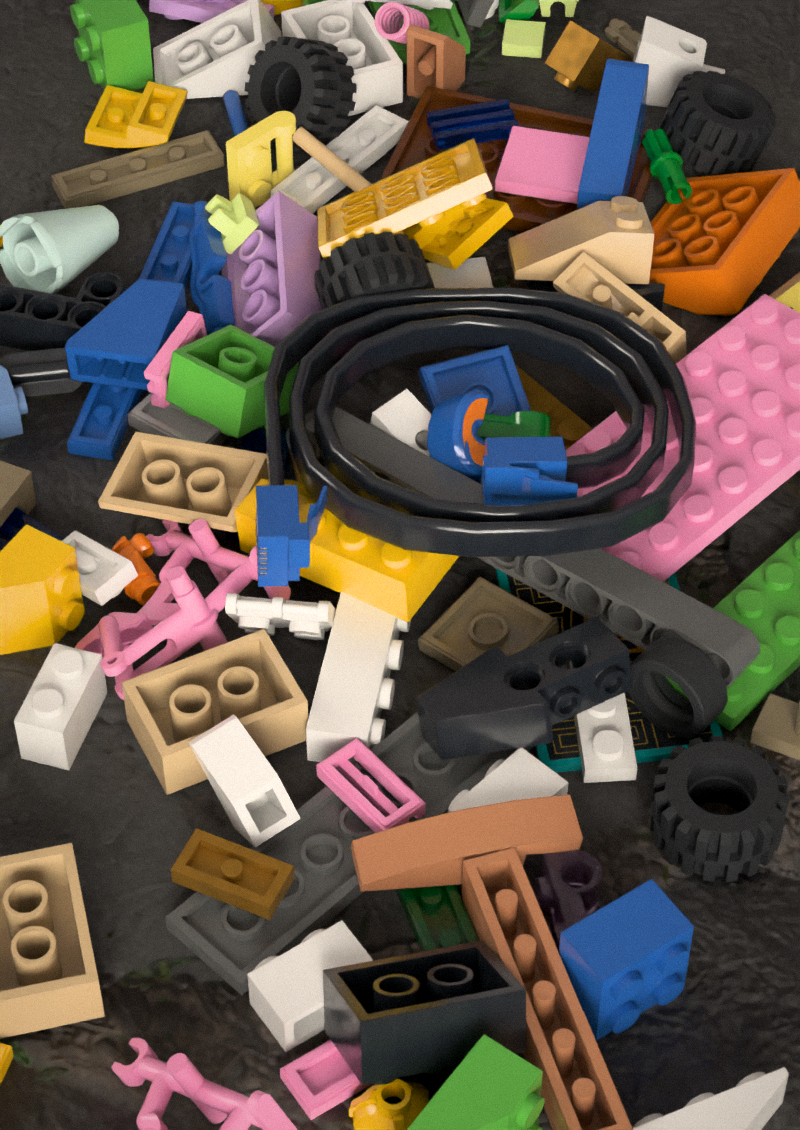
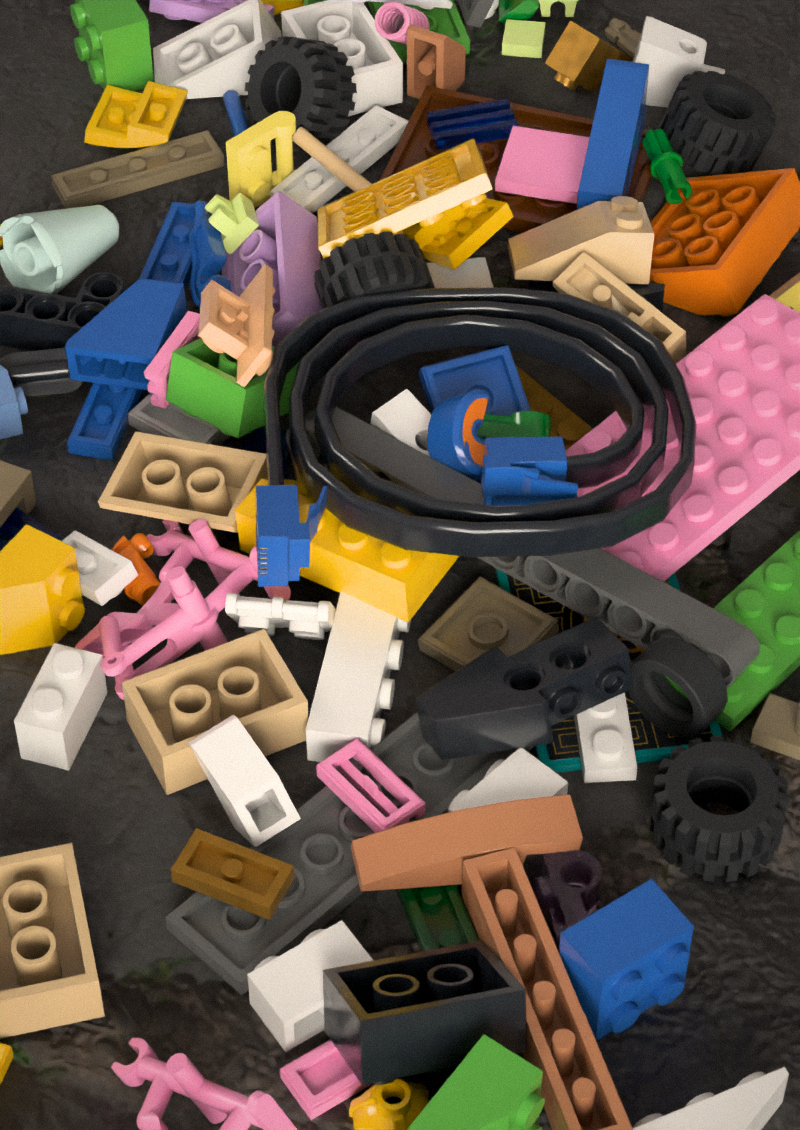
(240, 324): none -> light nougat bracket

